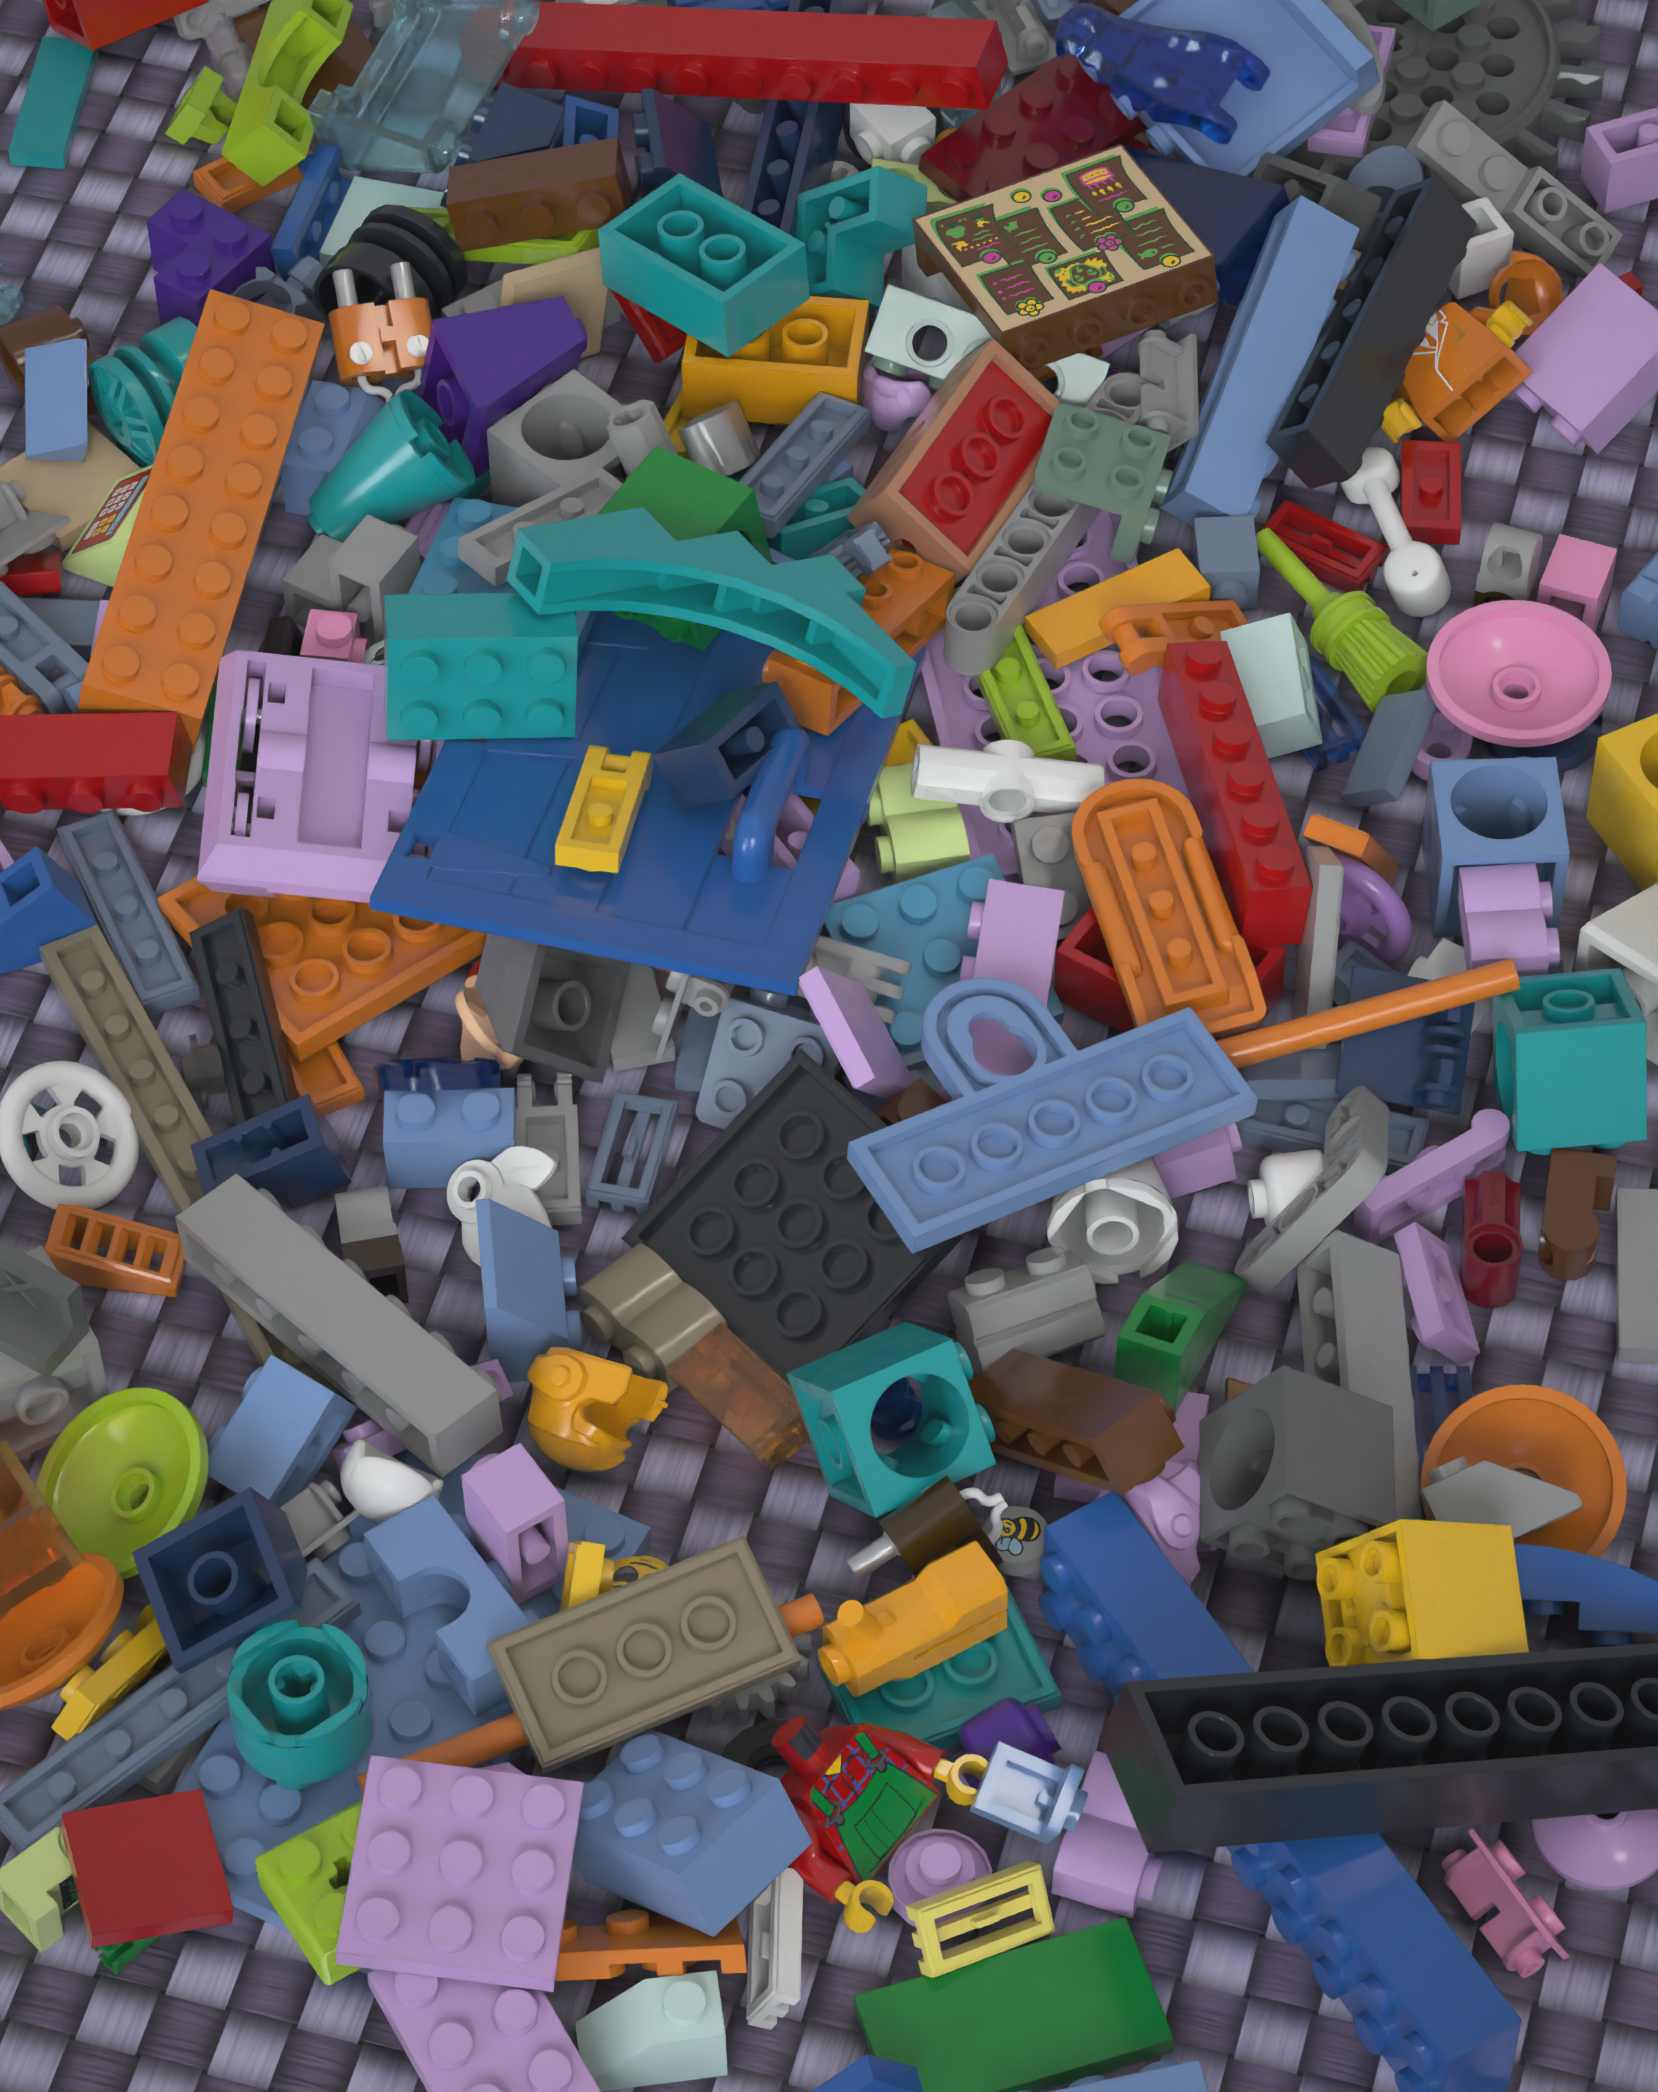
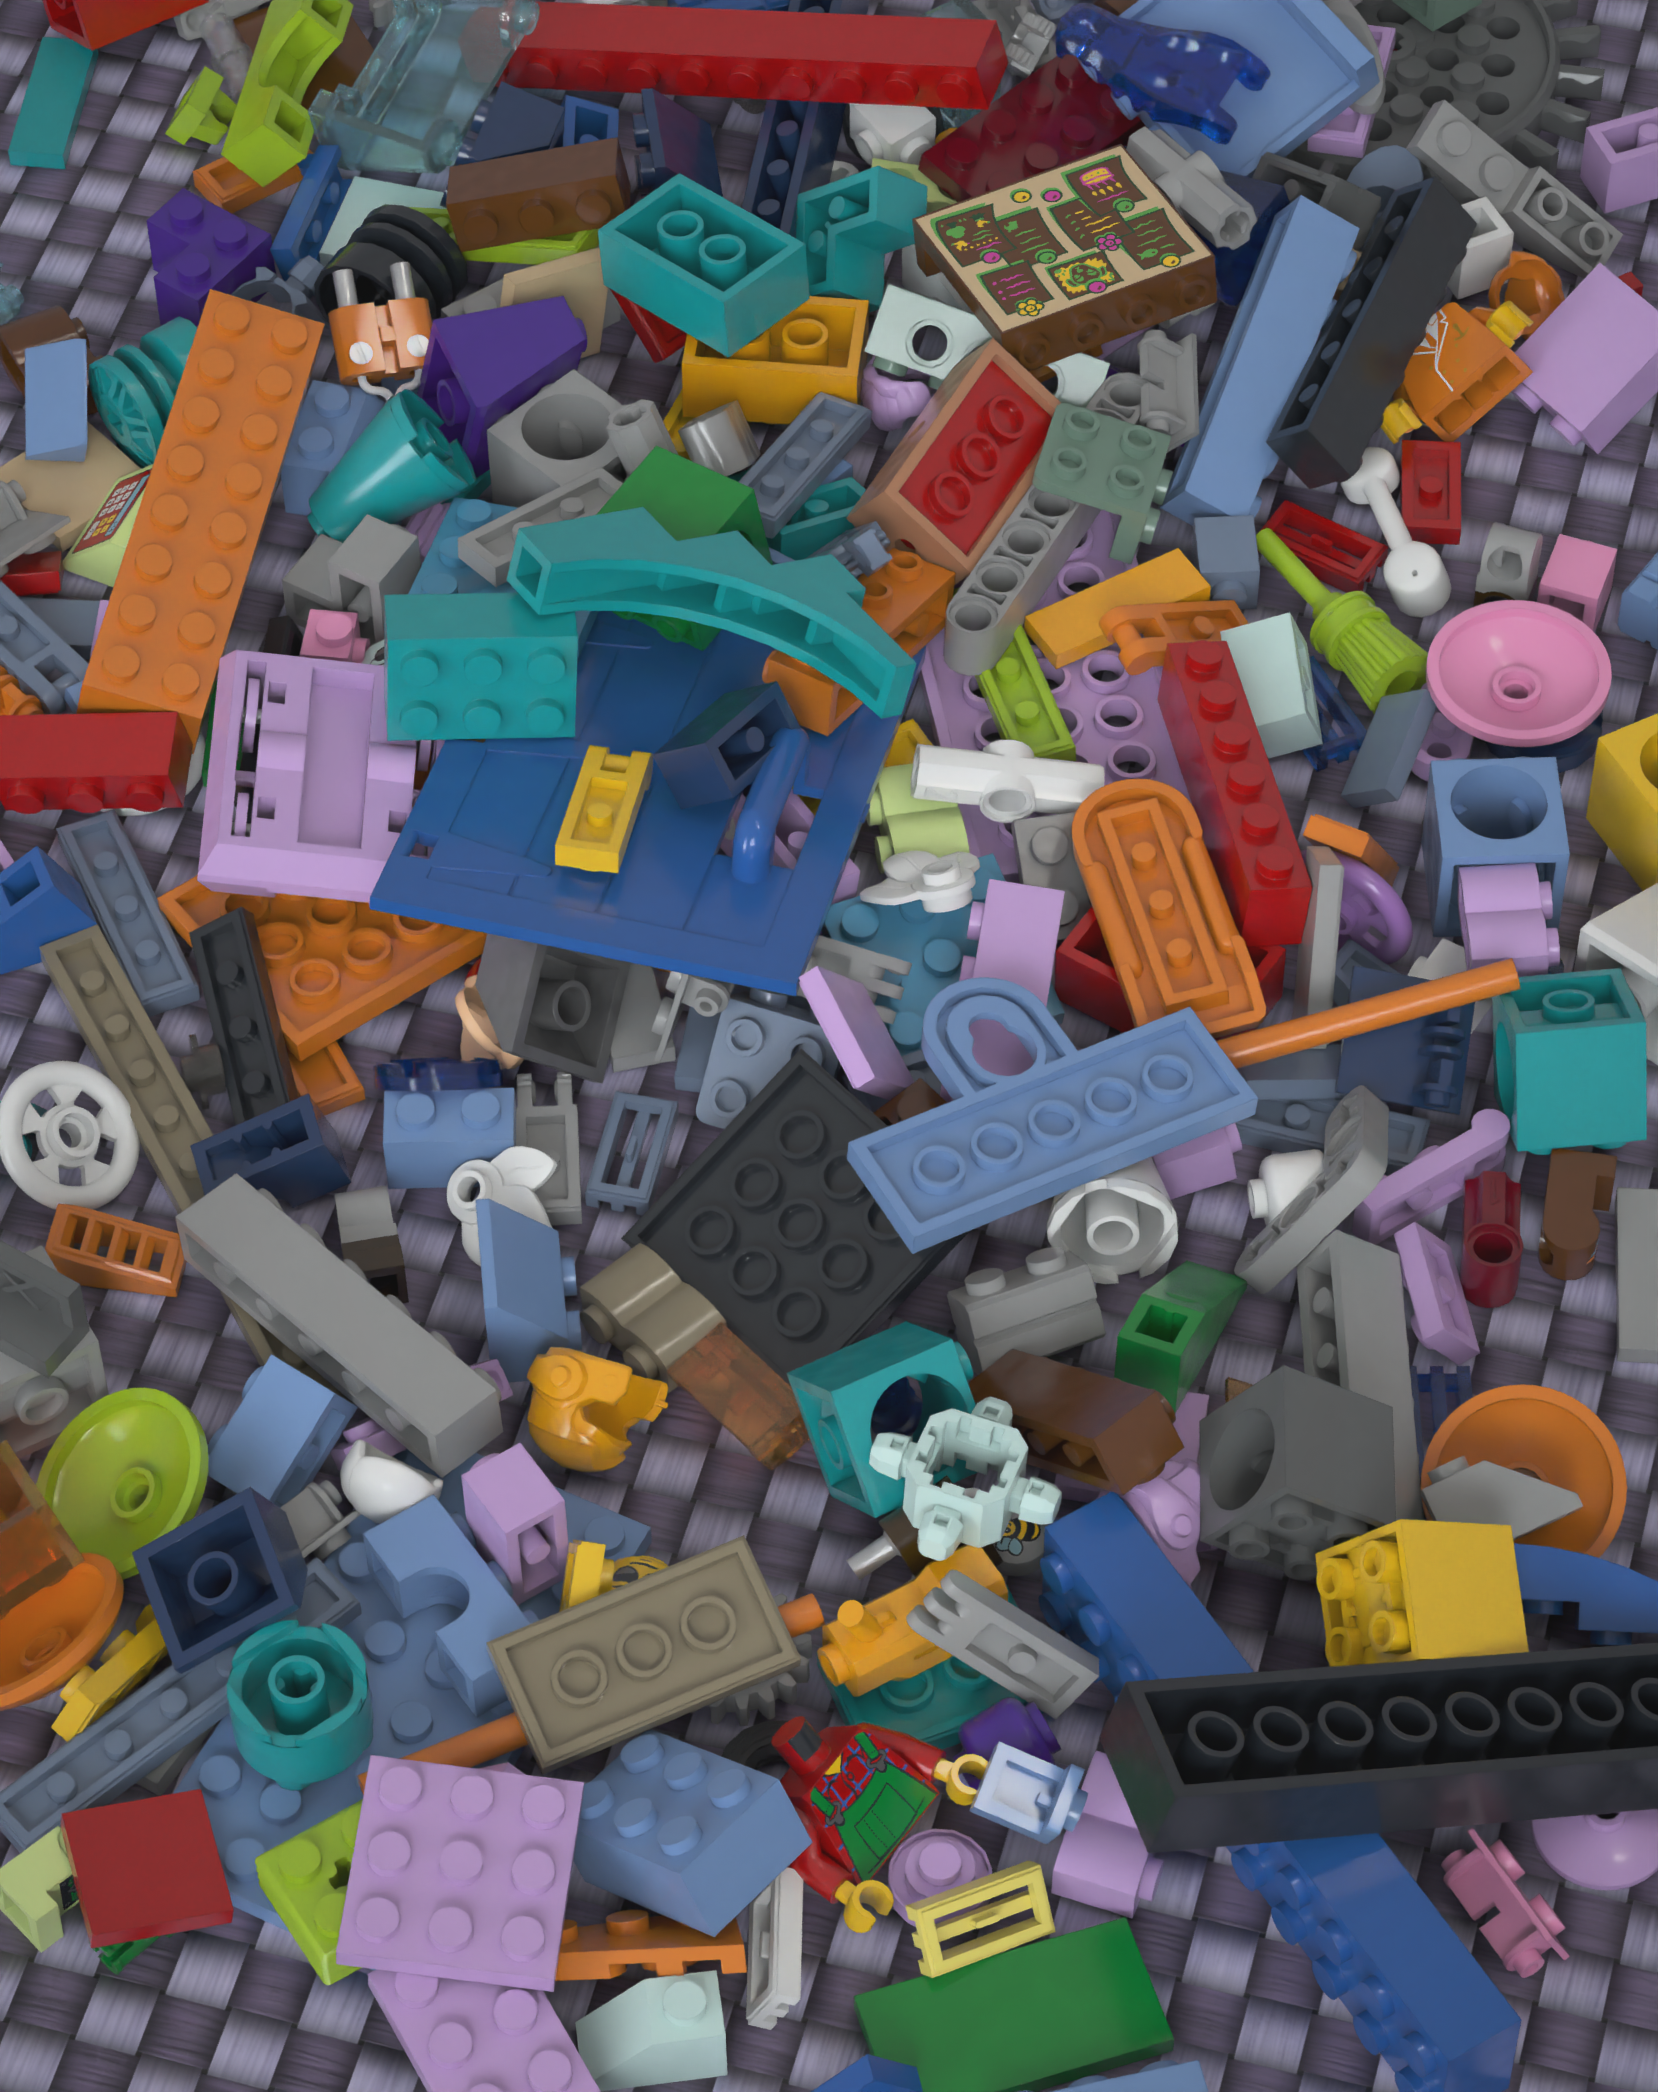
(915, 875): none -> white plate
(945, 1513): none -> light aqua piece
(1004, 1643): none -> light grey hinge
(1028, 43): none -> light grey hinge
(1194, 188): none -> light grey piece

